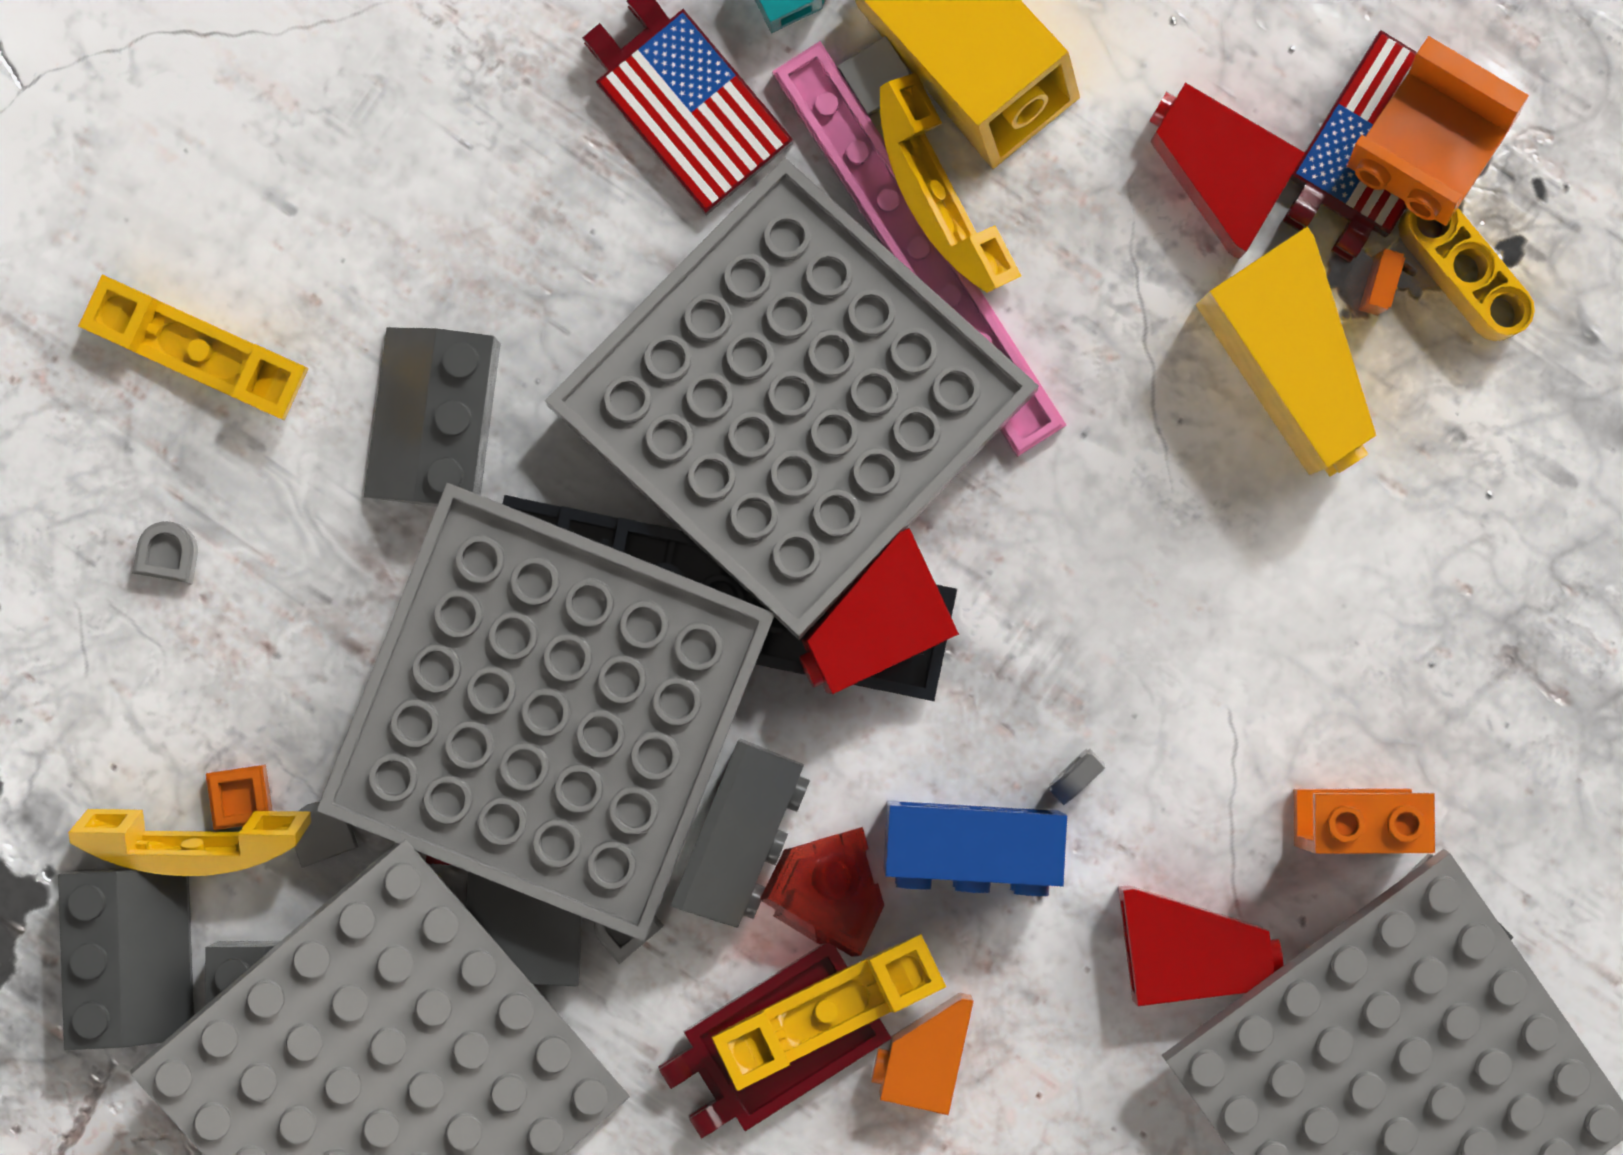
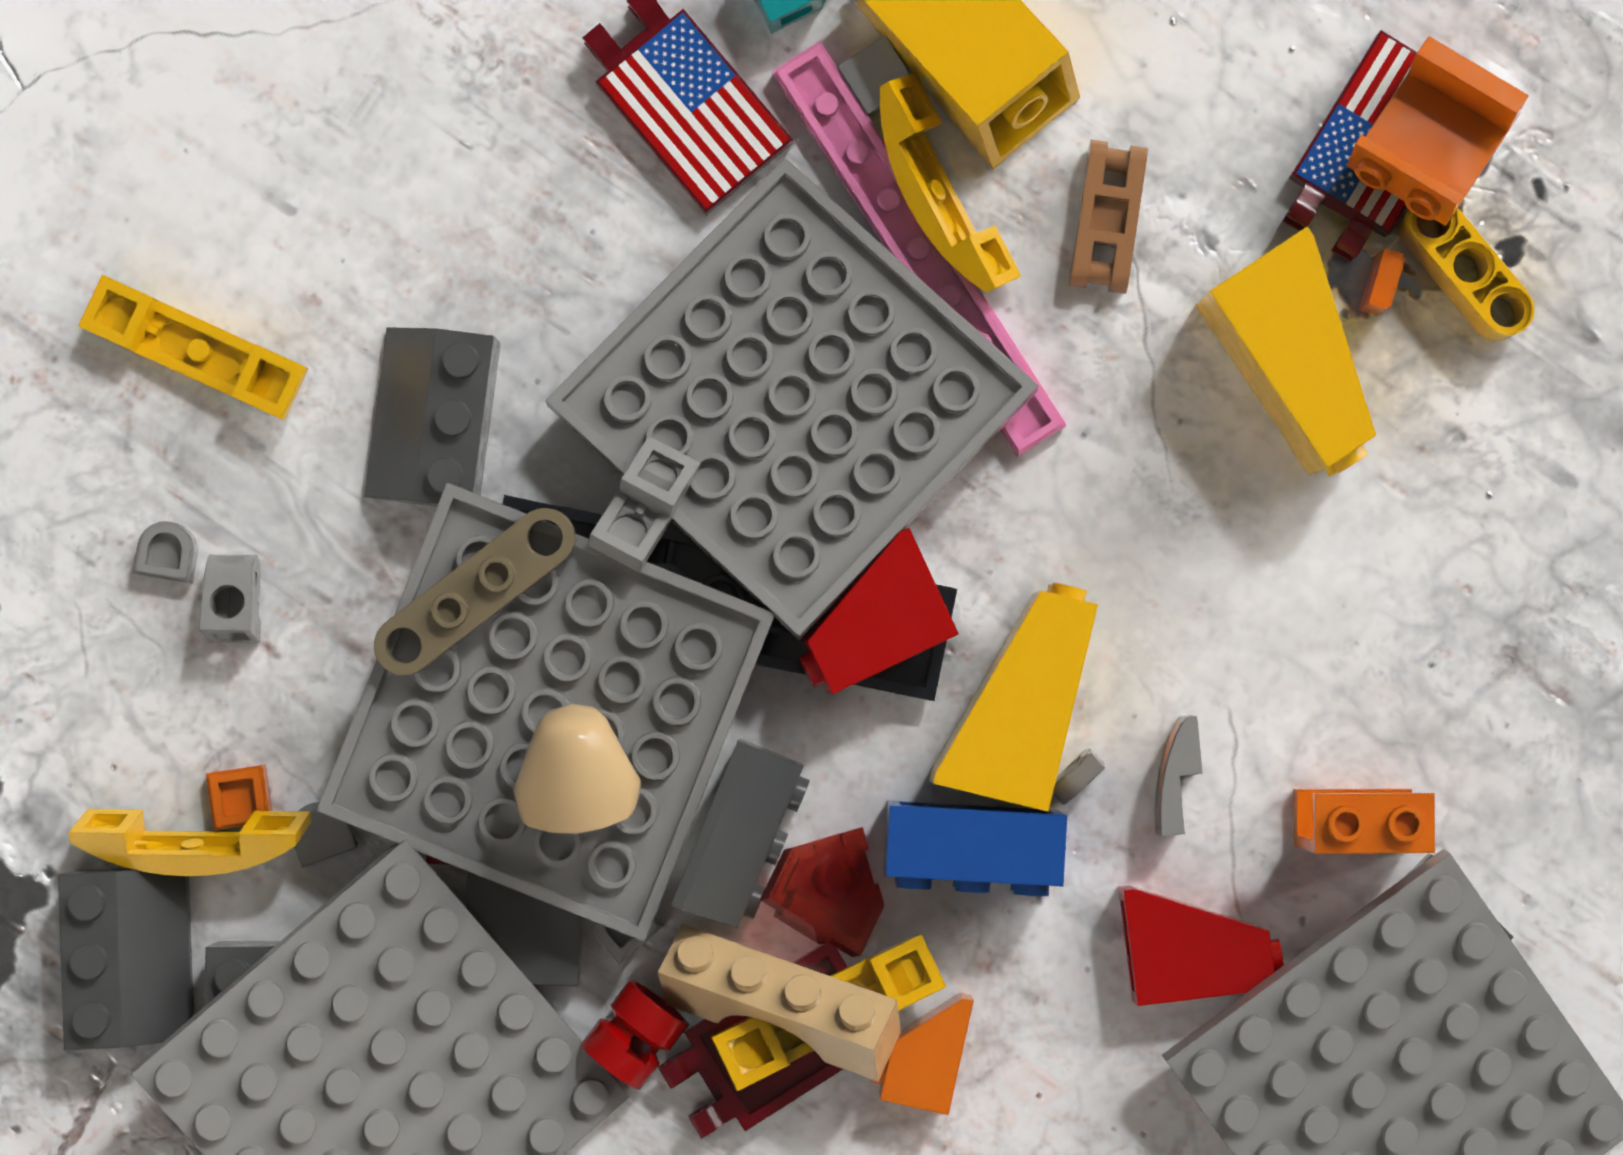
(231, 599): none -> light grey leg
(474, 591): none -> dark tan plate
(575, 774): none -> tan piece
(634, 1034): none -> red wheel
(644, 504): none -> light grey slope
(835, 1018): none -> tan arch
(1022, 710): none -> yellow slope
(1108, 216): none -> medium nougat plate
(1179, 759): none -> light grey slope
(1223, 163): red slope -> none

